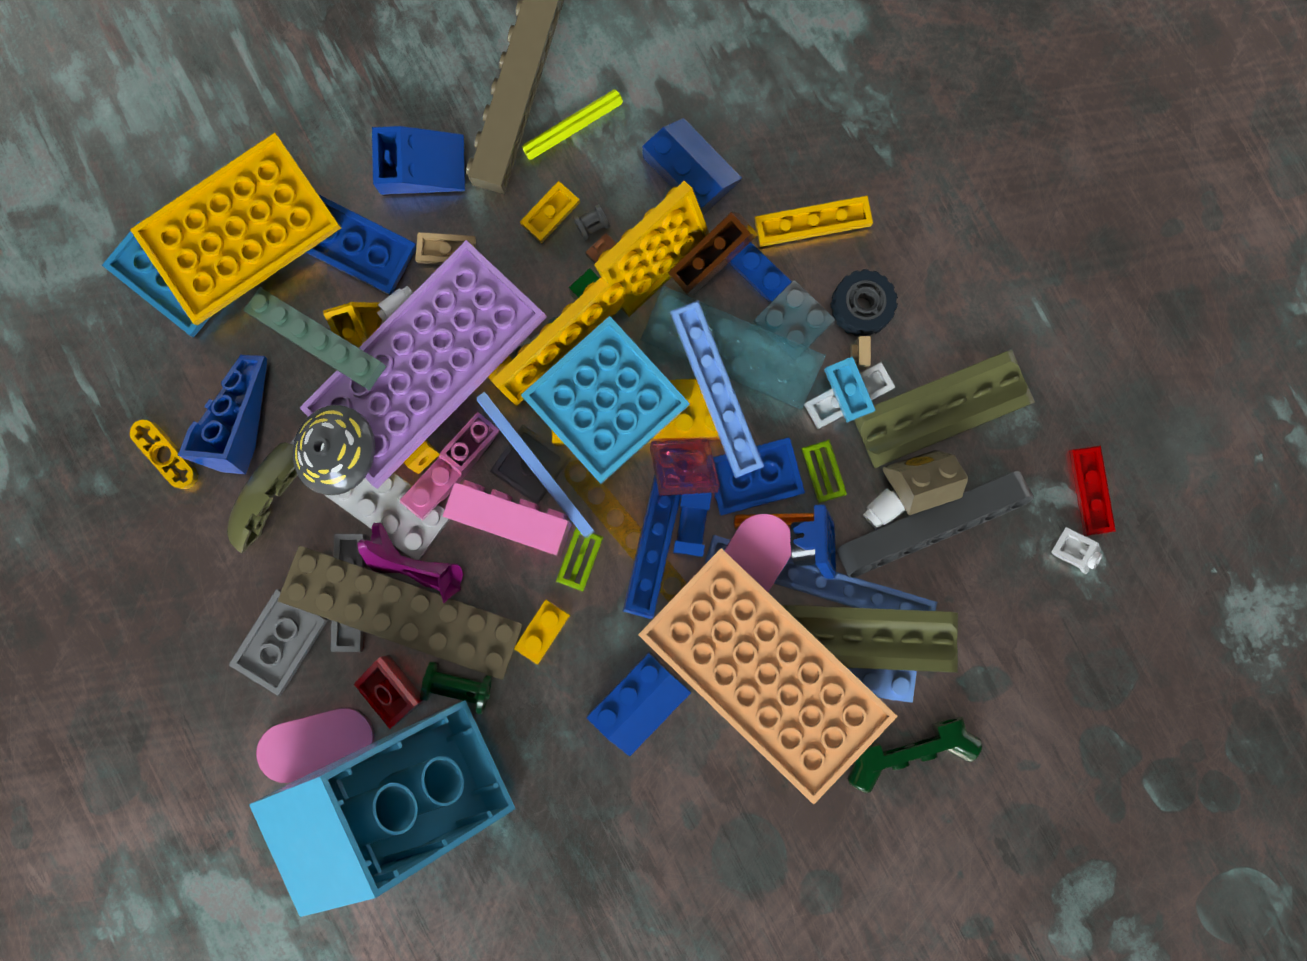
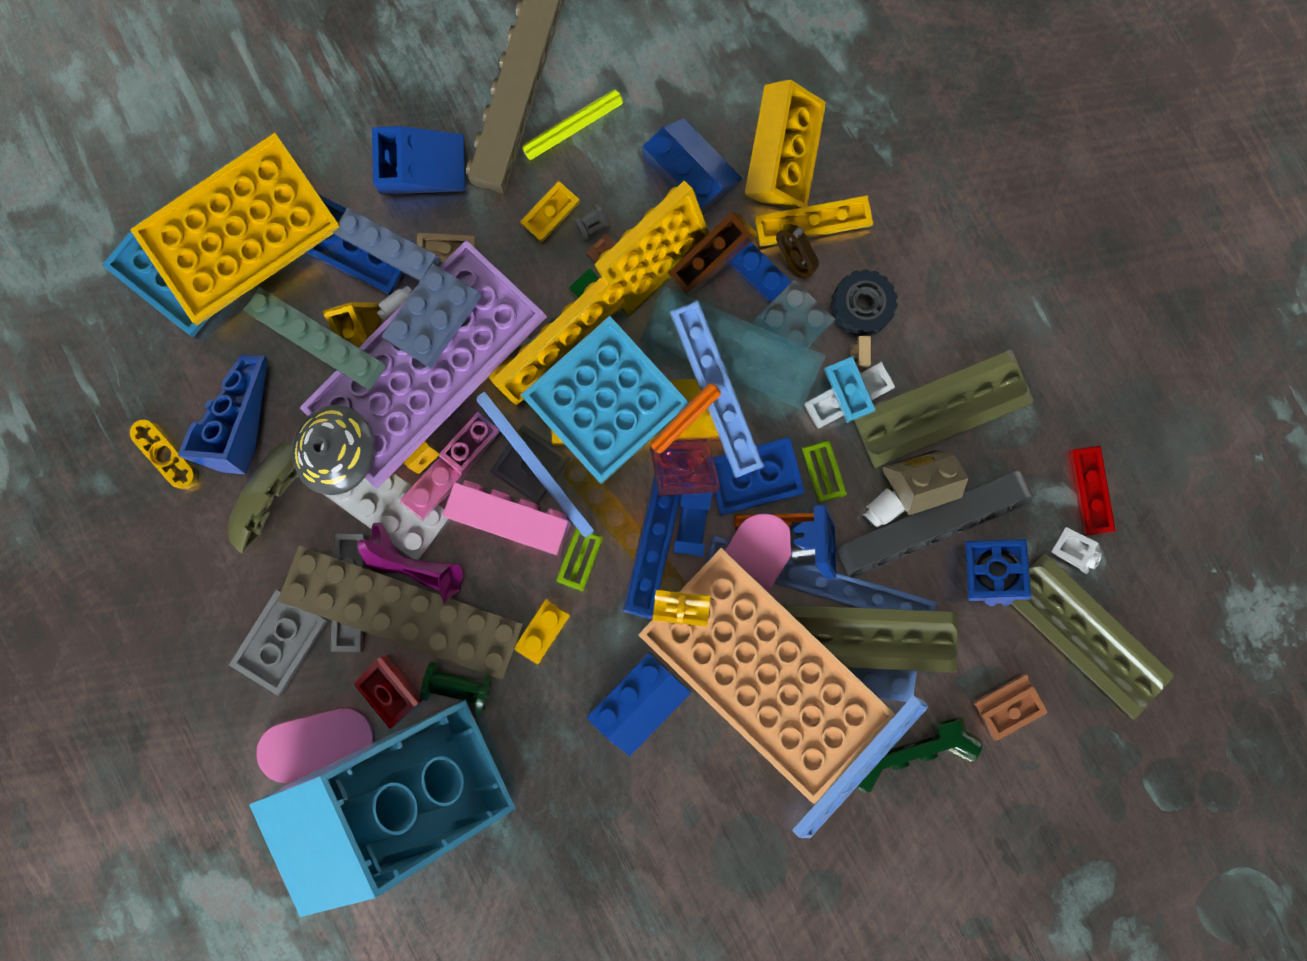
(385, 244): none -> sand blue plate
(431, 316): none -> sand blue plate
(681, 608): none -> yellow hips
(685, 418): none -> orange axle
(785, 145): none -> yellow slope
(797, 250): none -> dark brown plate
(860, 767): none -> light blue tile
(997, 574): none -> blue piece
(1010, 707): none -> nougat plate
(1092, 638): none -> olive plate

